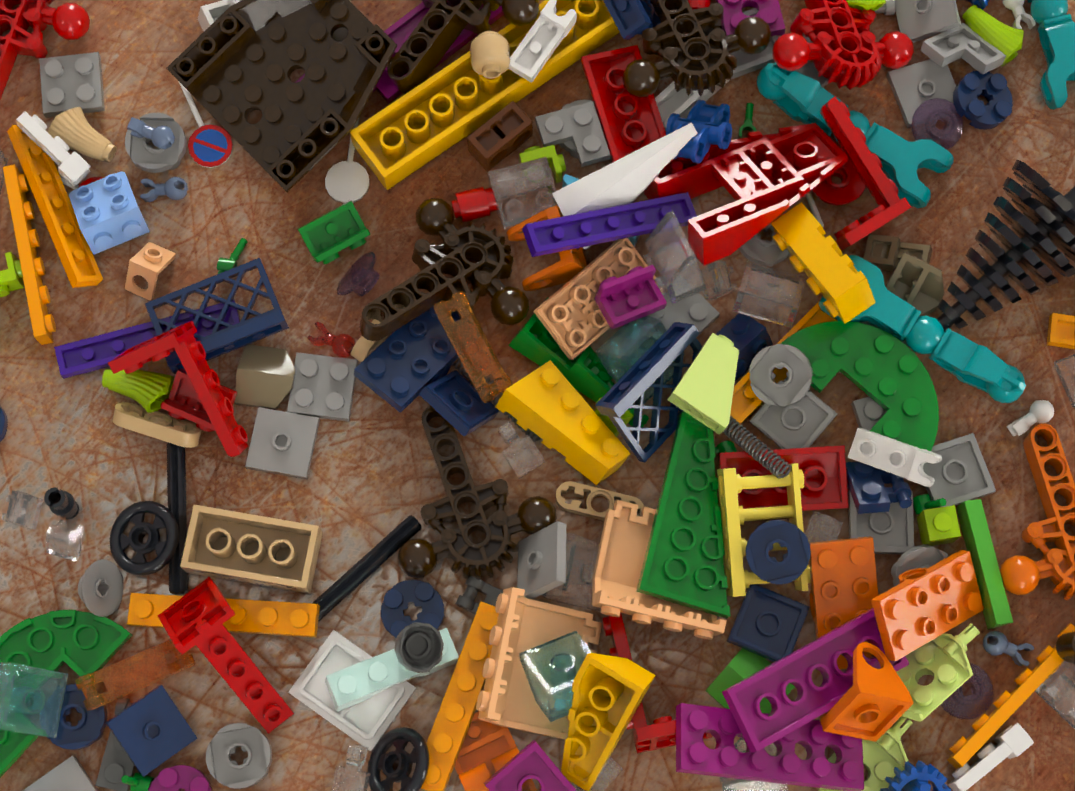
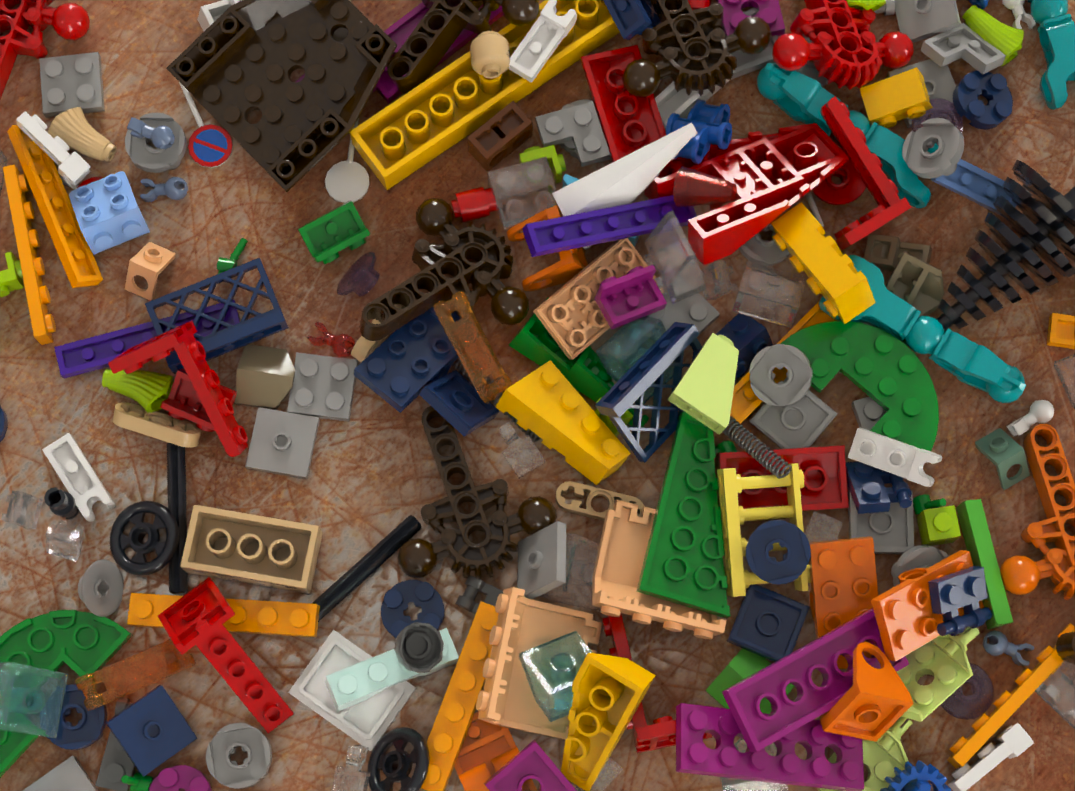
(77, 475): none -> white plate
(699, 188): none -> clear red piece
(748, 123): green hand -> none
(896, 98): none -> yellow hinge
(941, 161): none -> light grey plate
(957, 591): none -> dark blue plate
(961, 473): light grey plate -> none
(974, 185): none -> medium blue plate
(1004, 453): none -> sand green bracket

